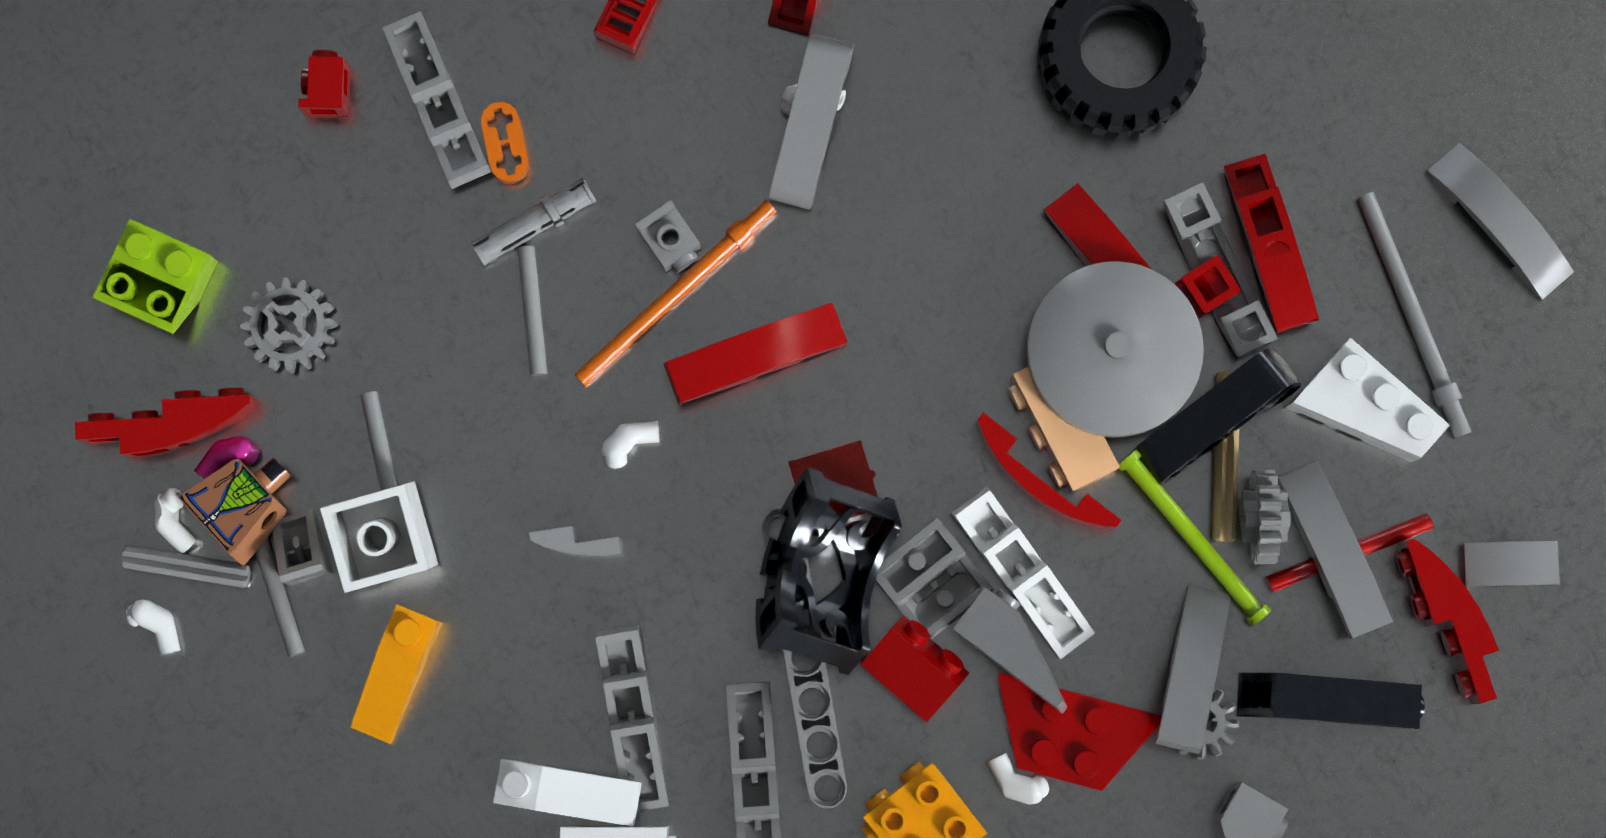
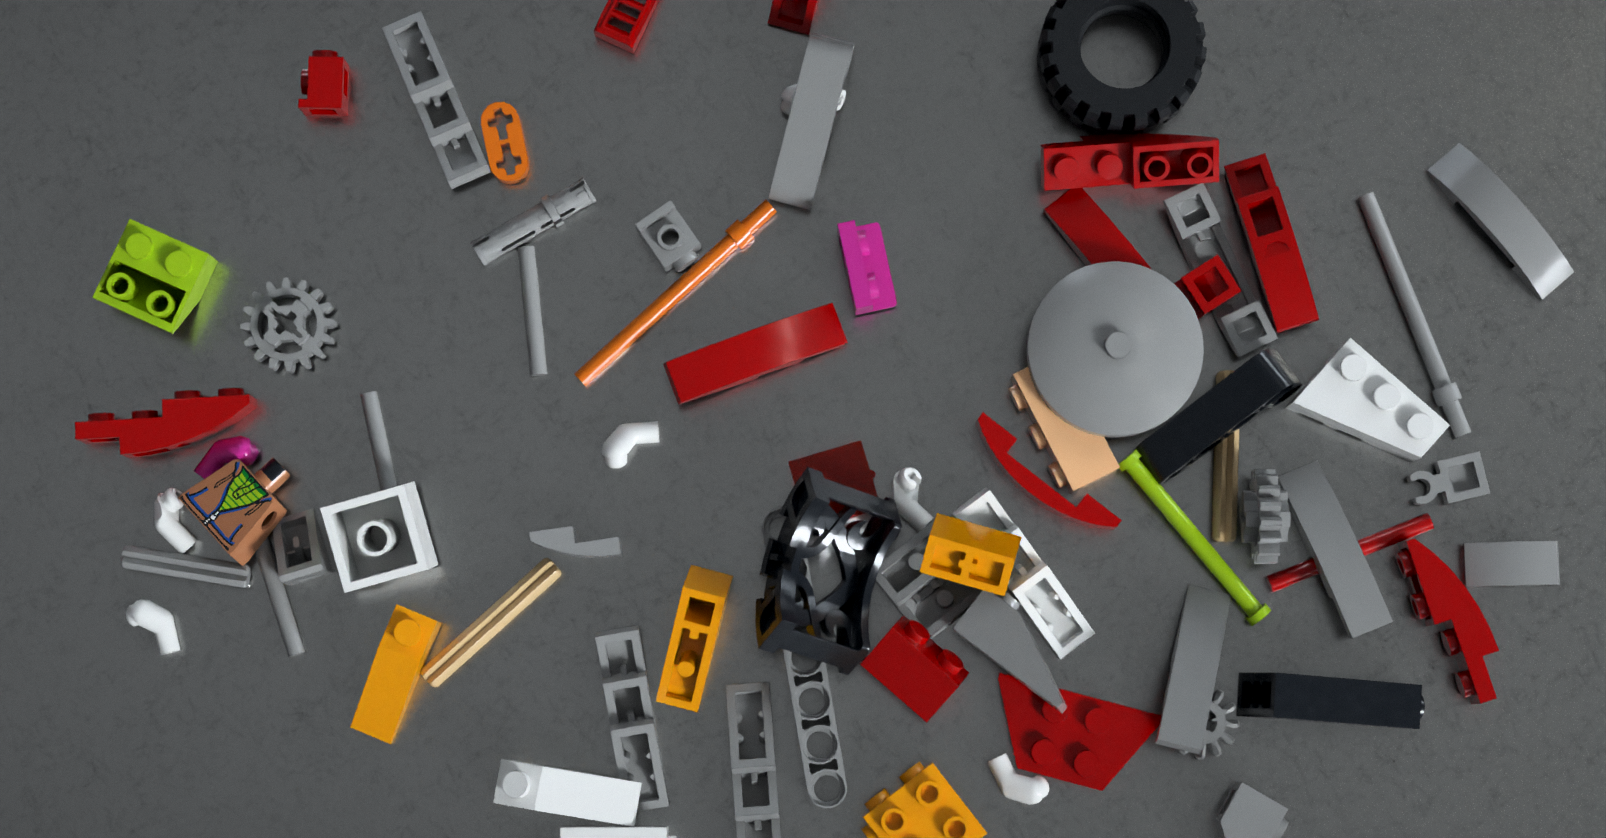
(490, 622): none -> tan axle
(694, 638): none -> light orange slope
(866, 267): none -> dark pink bracket
(905, 493): none -> white arm
(970, 554): none -> light orange hinge
(1131, 160): none -> red slope
(1456, 479): none -> light grey plate

